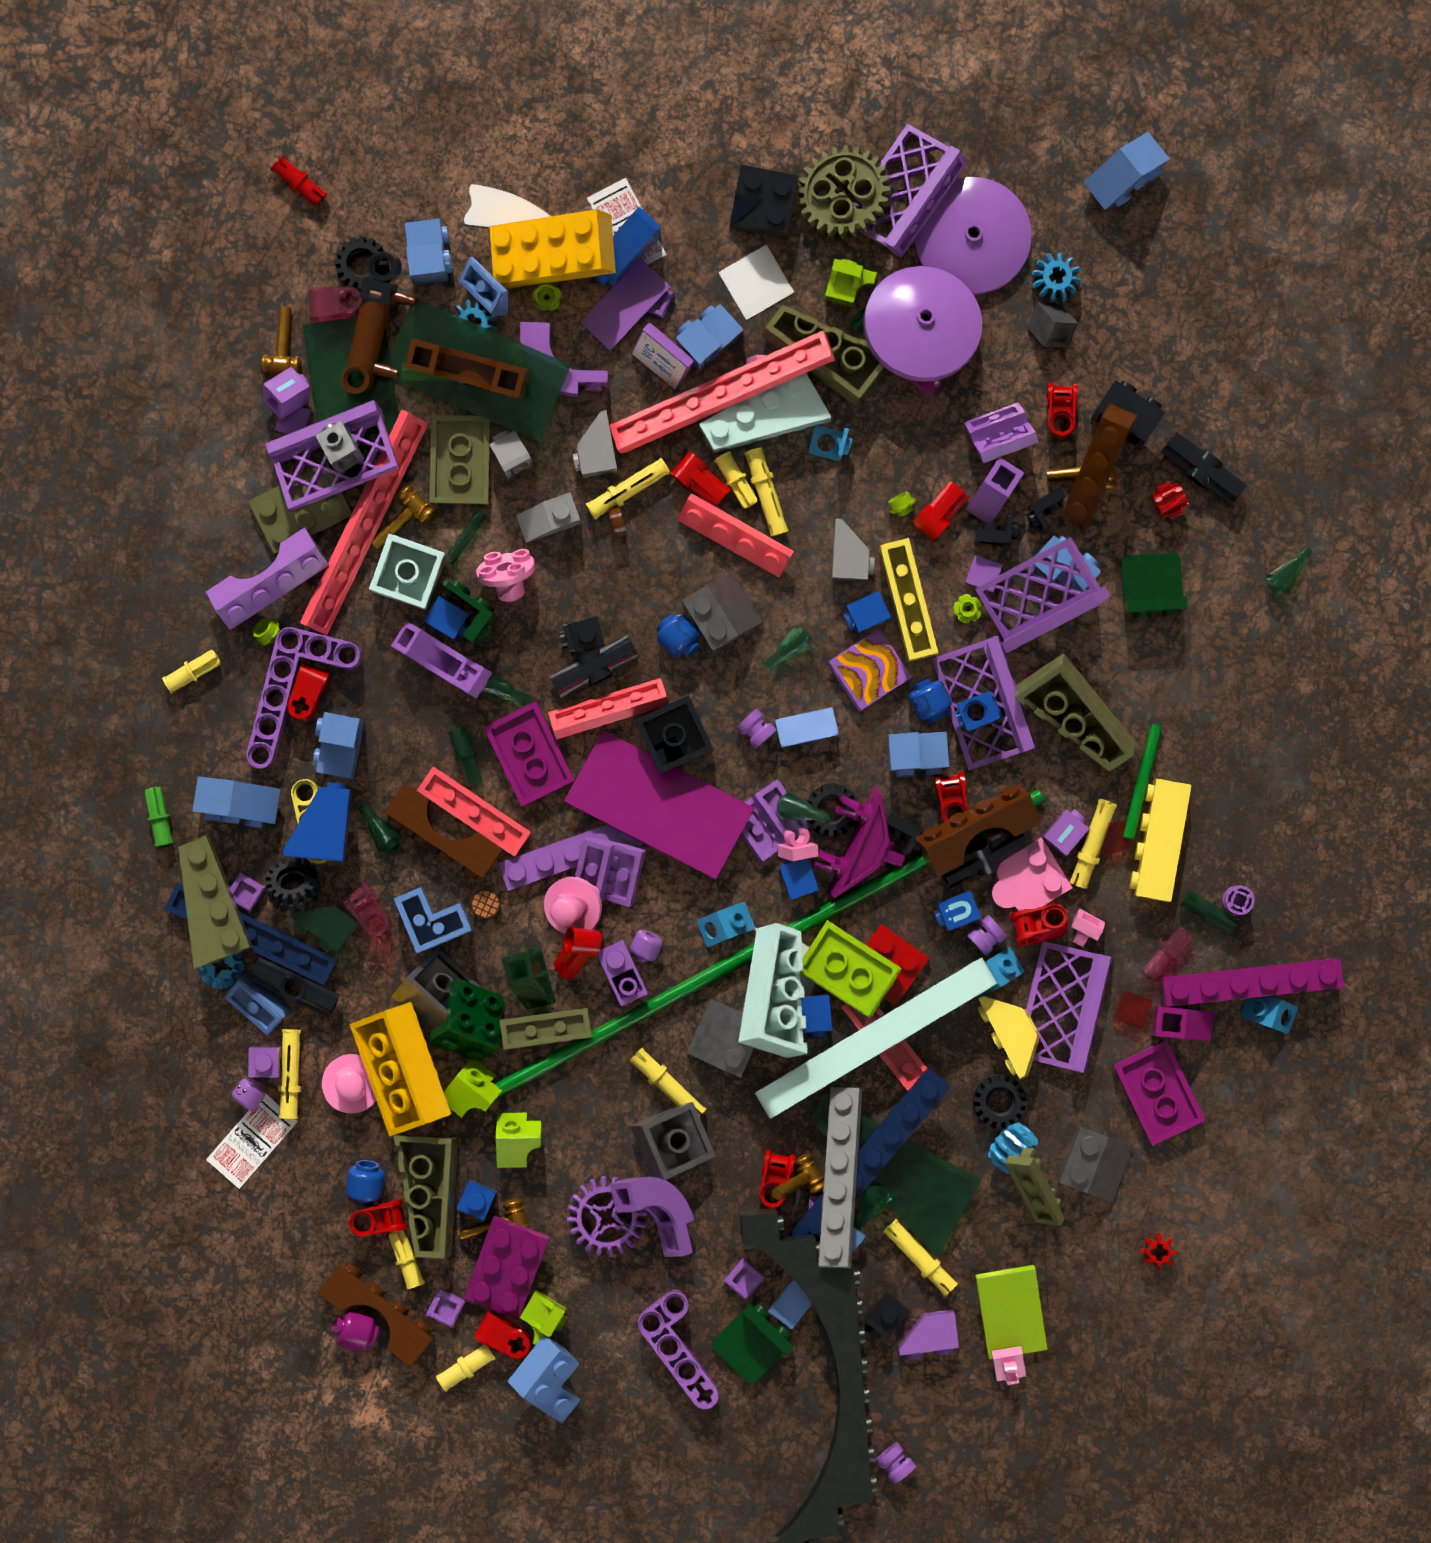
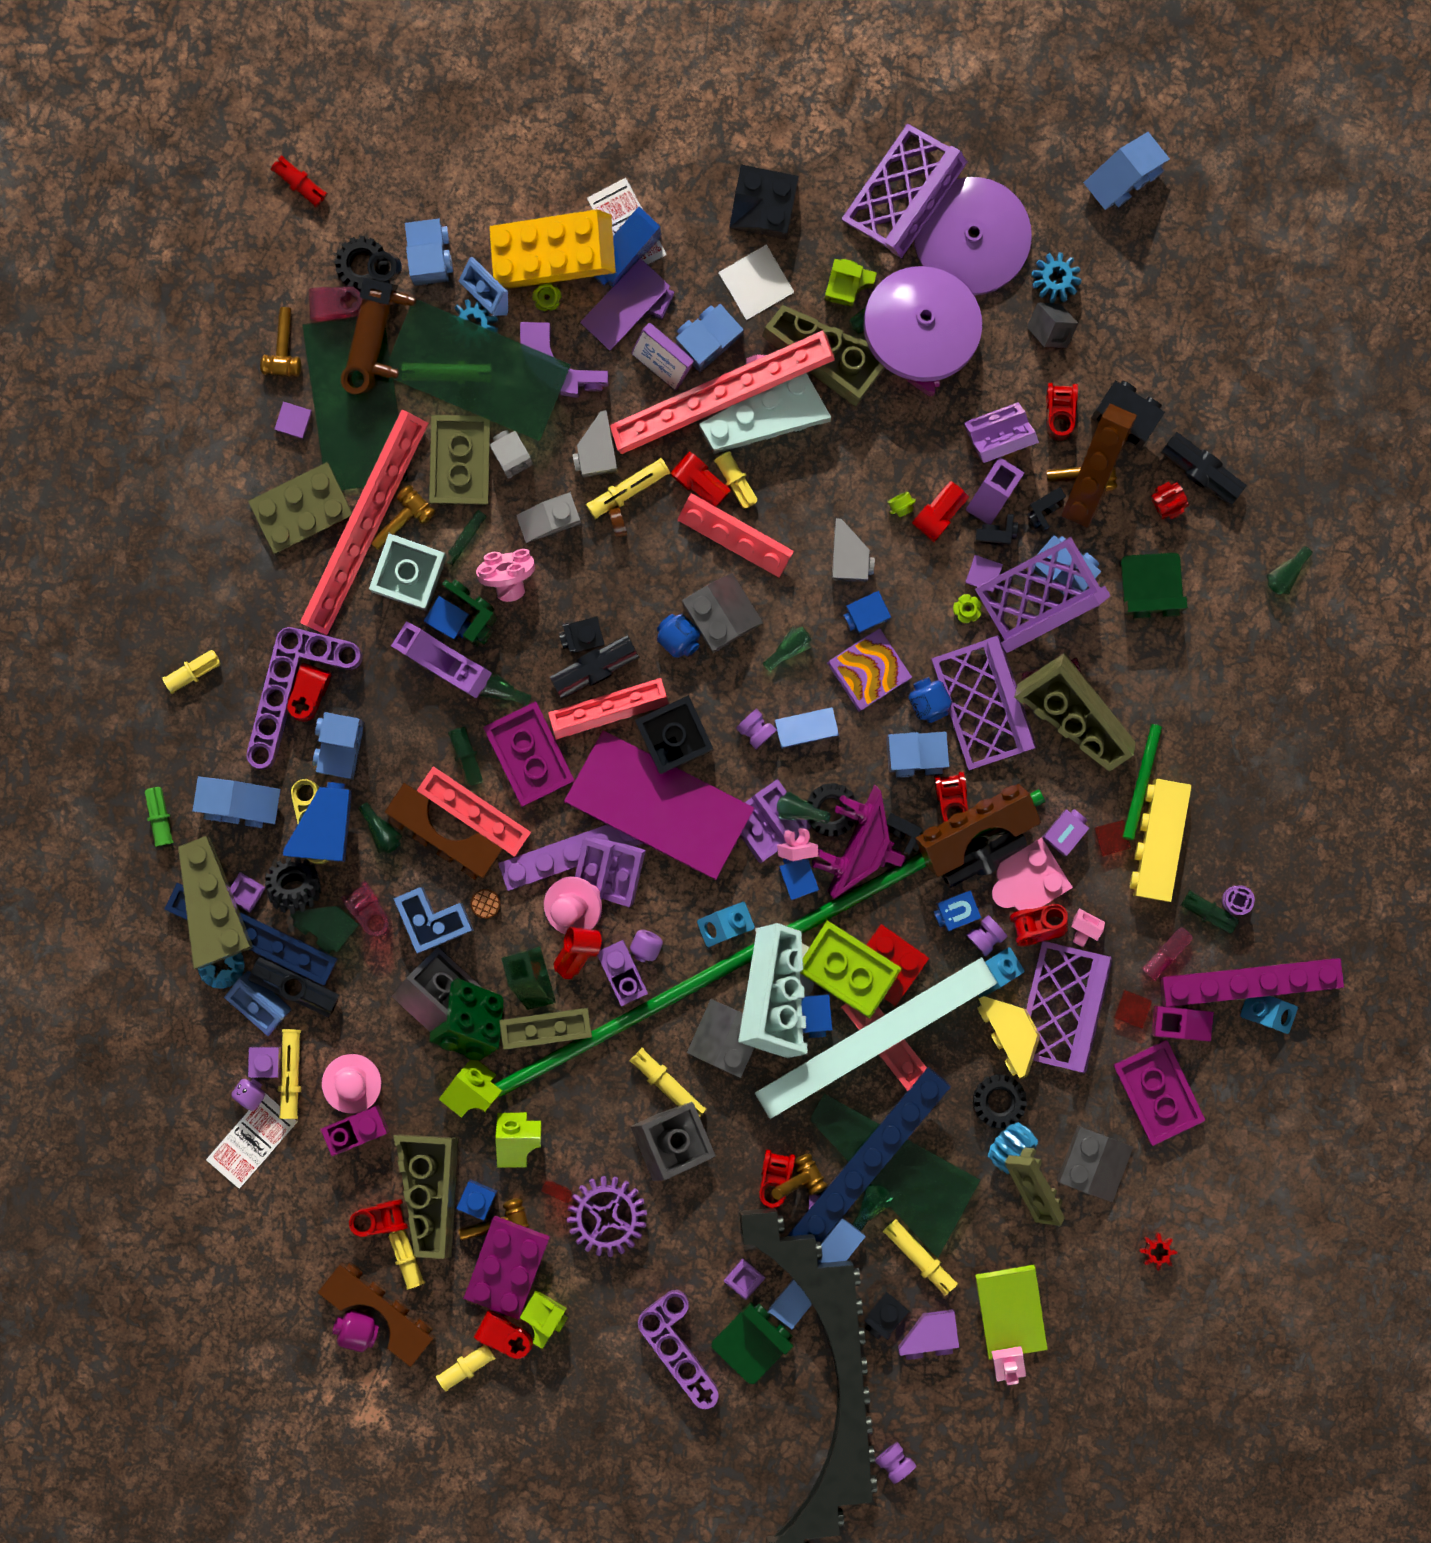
(241, 598): medium lavender arch -> none
(266, 631): lime plate -> none
(286, 393): medium lavender brick -> none
(305, 441): medium lavender fence -> none
(339, 446): flat silver brick -> none
(355, 1130): none -> magenta slope
(365, 1182): blue head -> none
(400, 1069): yellow brick -> none
(445, 1307): medium lavender tile -> none
(467, 368): reddish brown arch -> none
(499, 207): white sticker -> none
(543, 1379): medium blue brick -> none
(557, 1191): none -> clear red tile
(663, 1203): medium lavender arch -> none
(764, 486): light yellow pin -> none
(840, 1177): light grey plate -> none
(841, 446): dark azure bracket -> none
(864, 174): olive gear -> none
(908, 600): light yellow brick -> none
(991, 708): blue brick -> none
(1095, 837): light yellow pin -> none

